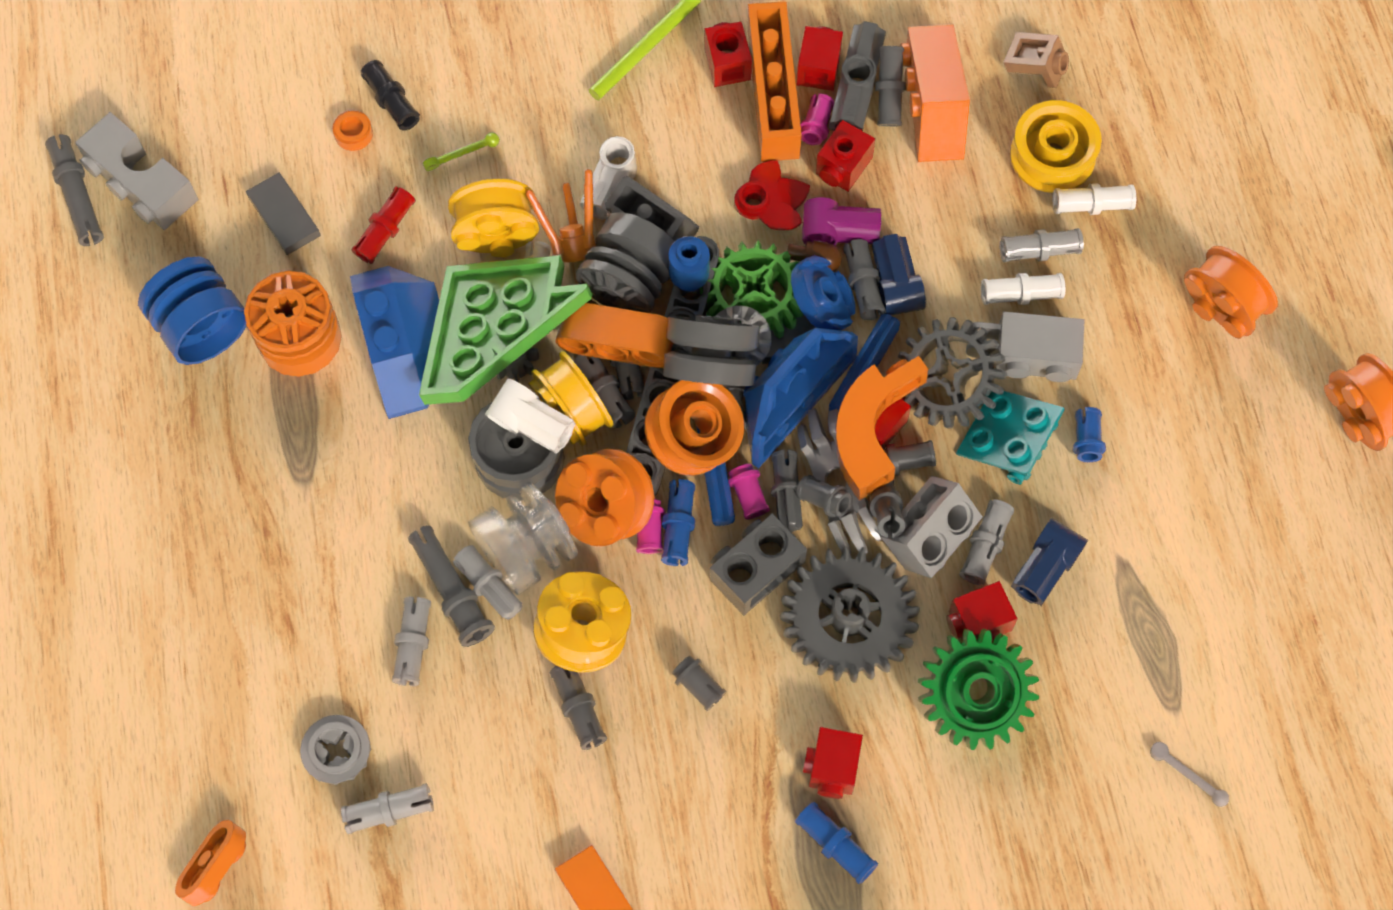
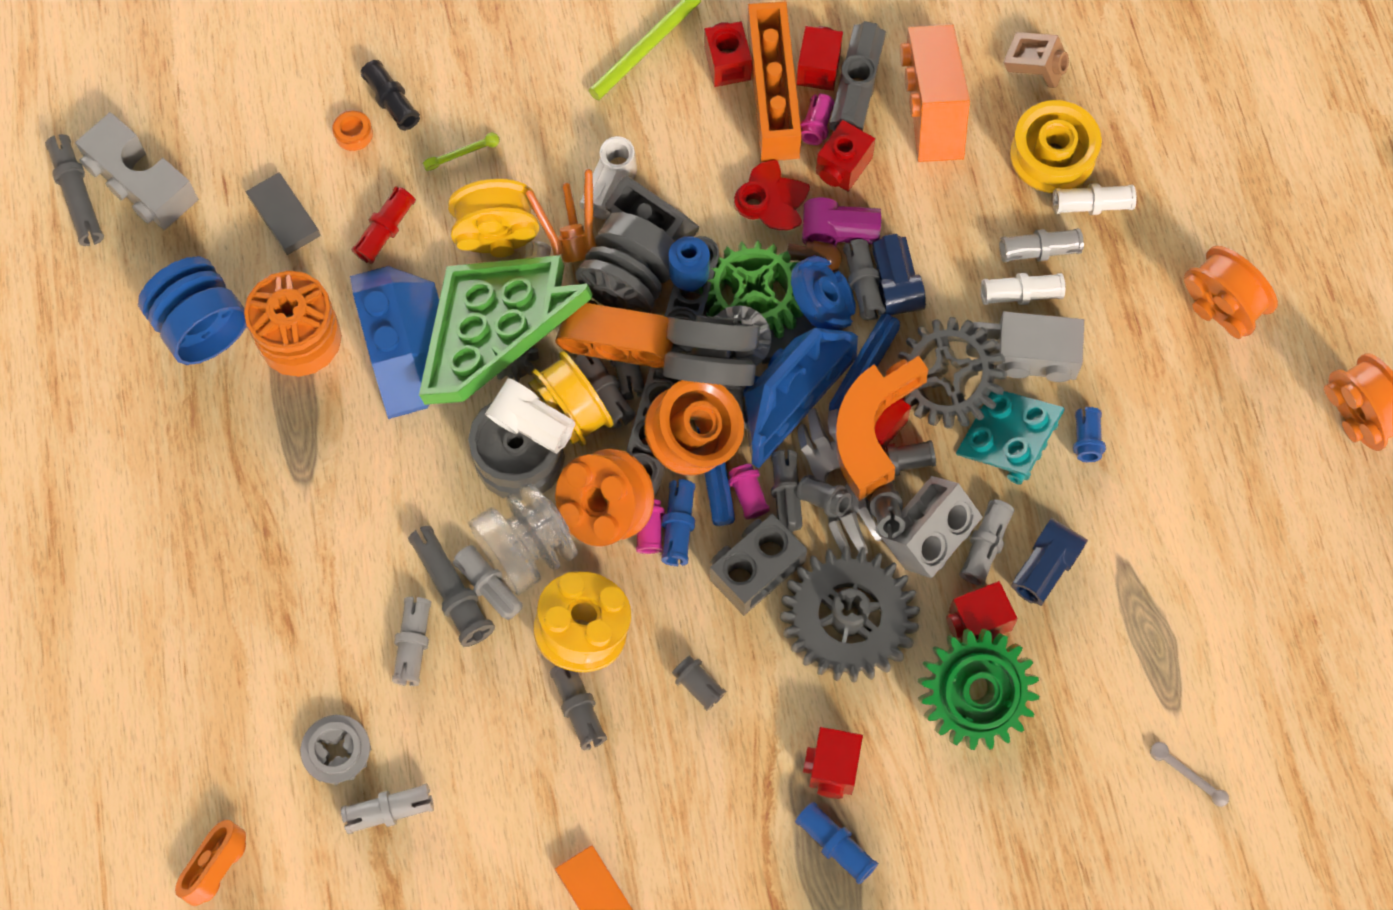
(890, 86): dark grey pin -> none

